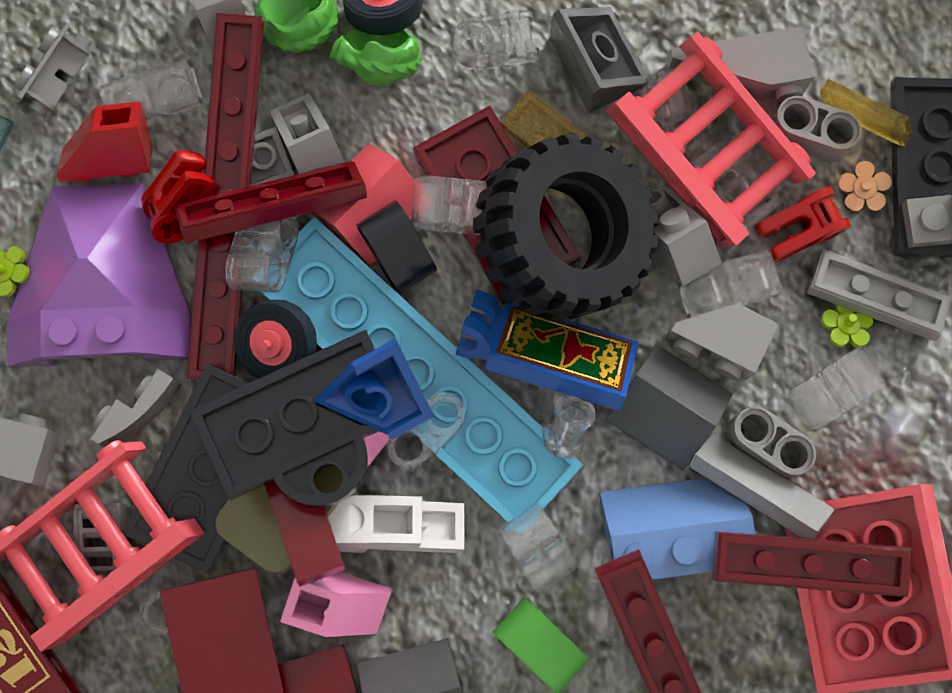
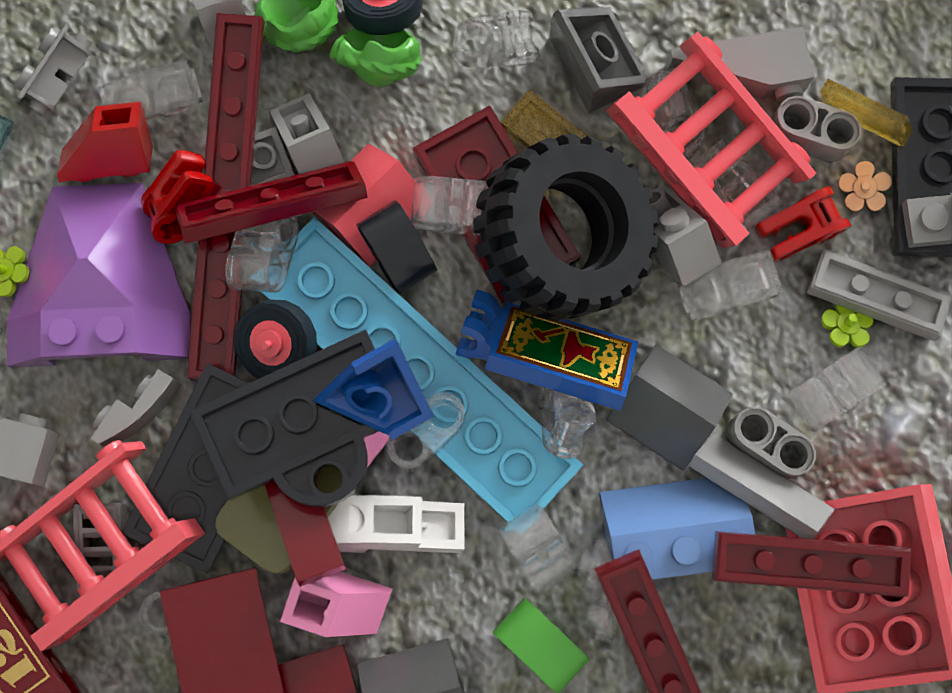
(728, 337): light grey slope -> none

